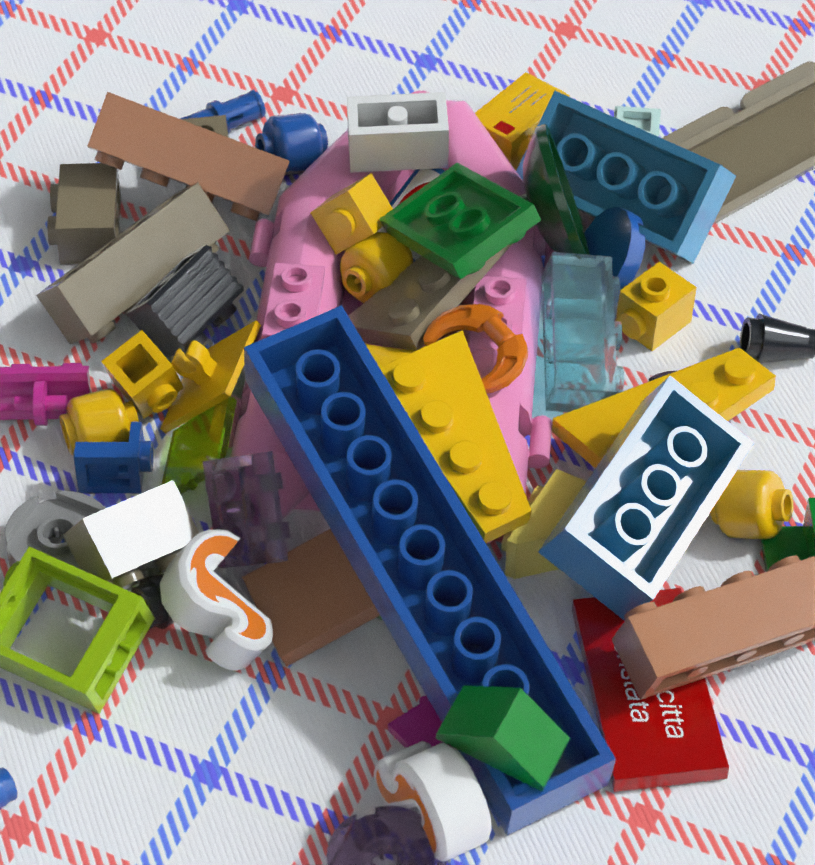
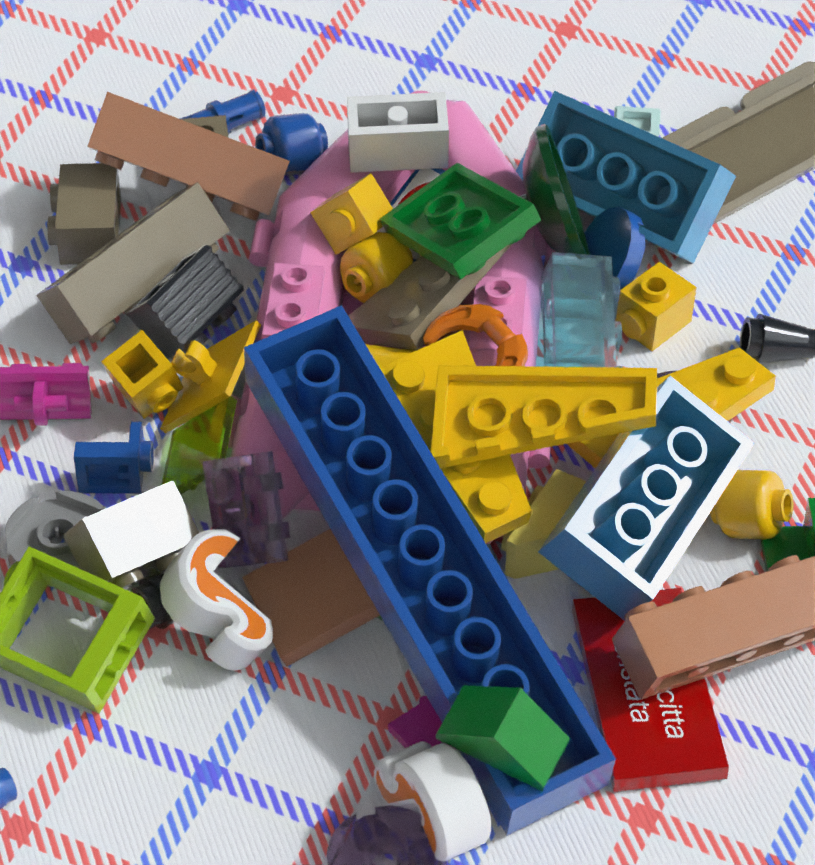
(97, 418): yellow head -> none
(516, 114): yellow brick -> none
(530, 408): none -> yellow wing

